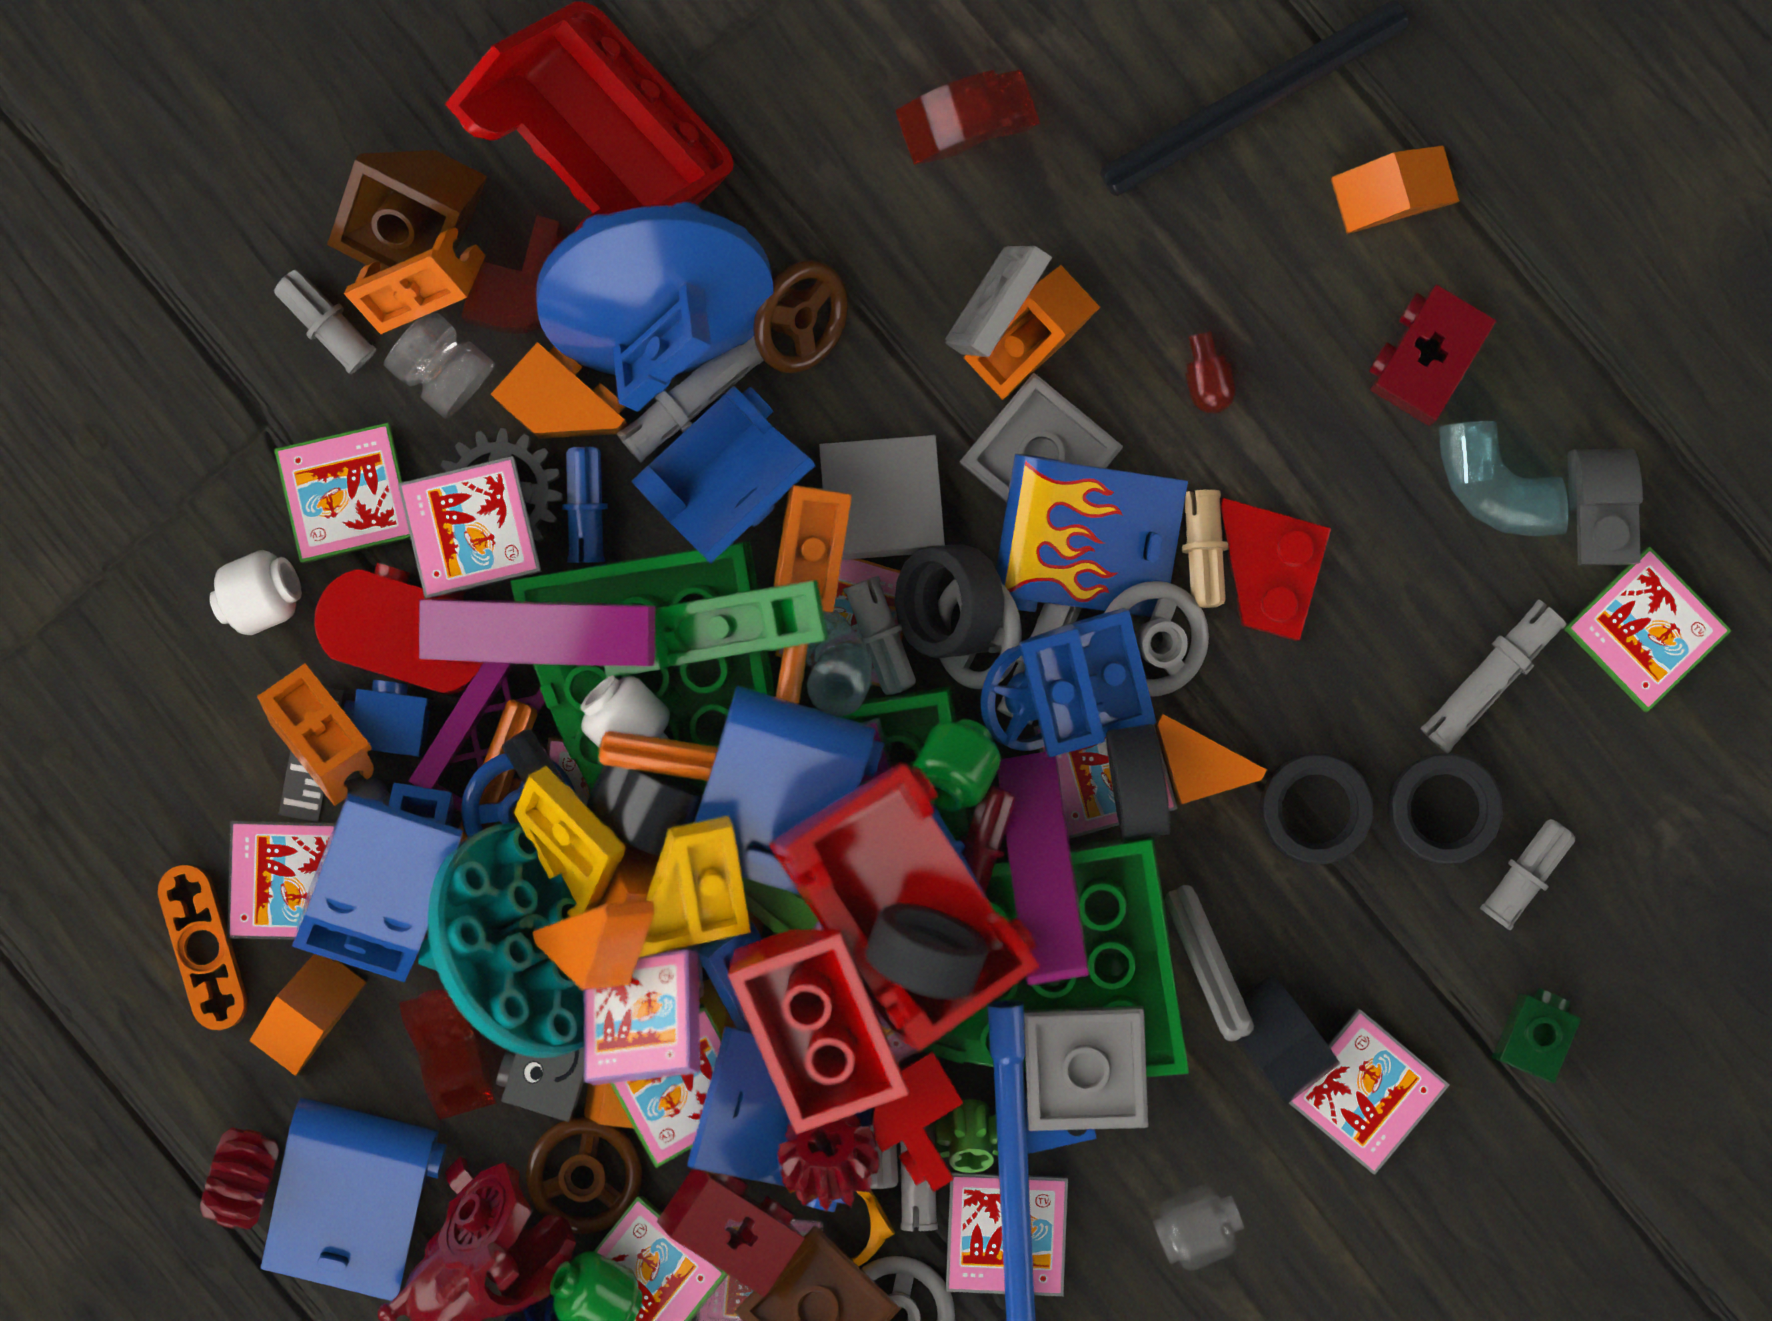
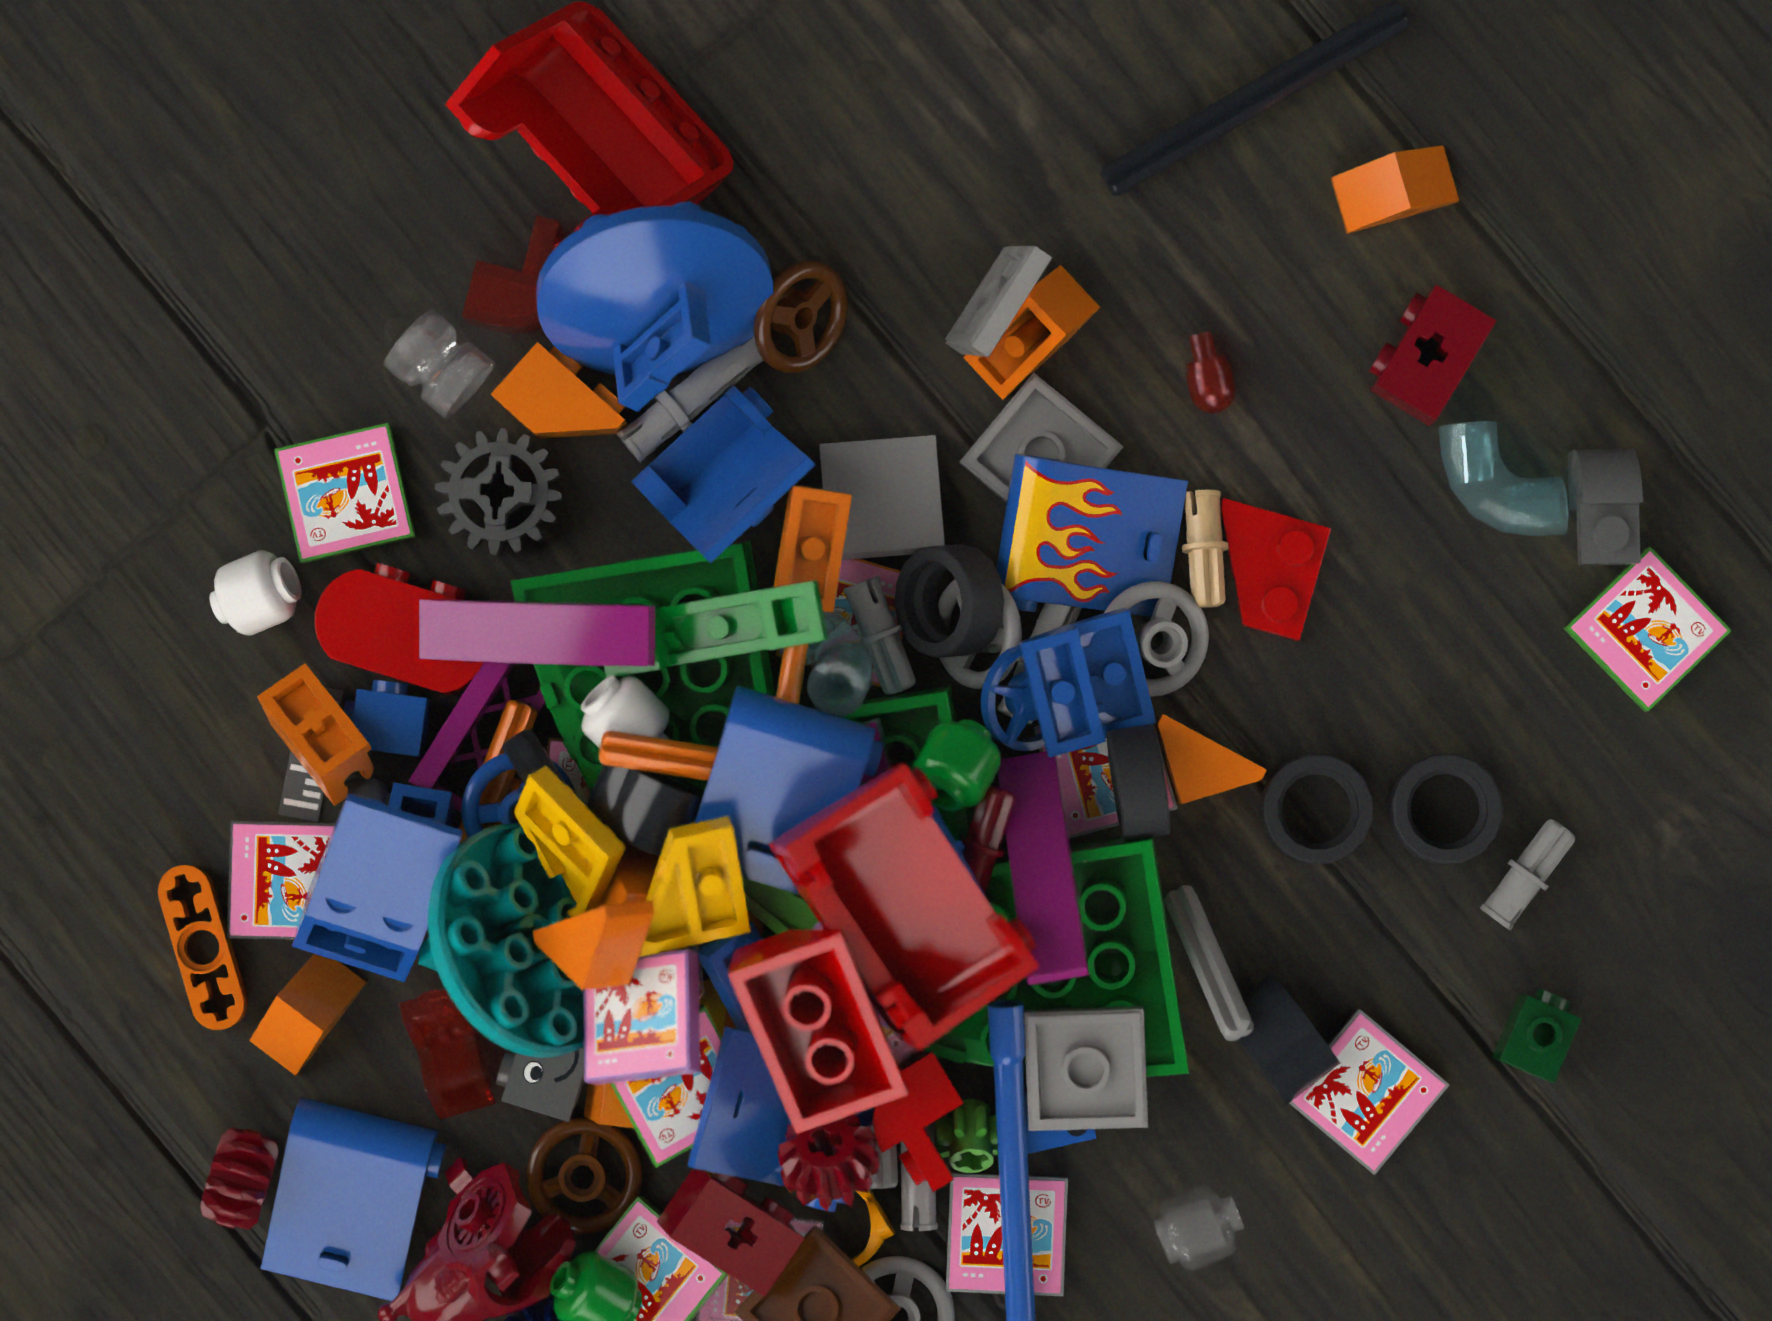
(324, 321): light grey axle -> none
(402, 204): reddish brown slope -> none
(415, 285): orange hinge -> none
(469, 527): tile -> none
(584, 505): blue axle -> none
(926, 951): black tyre -> none
(966, 114): clear red brick -> none
(1494, 675): light grey pin -> none

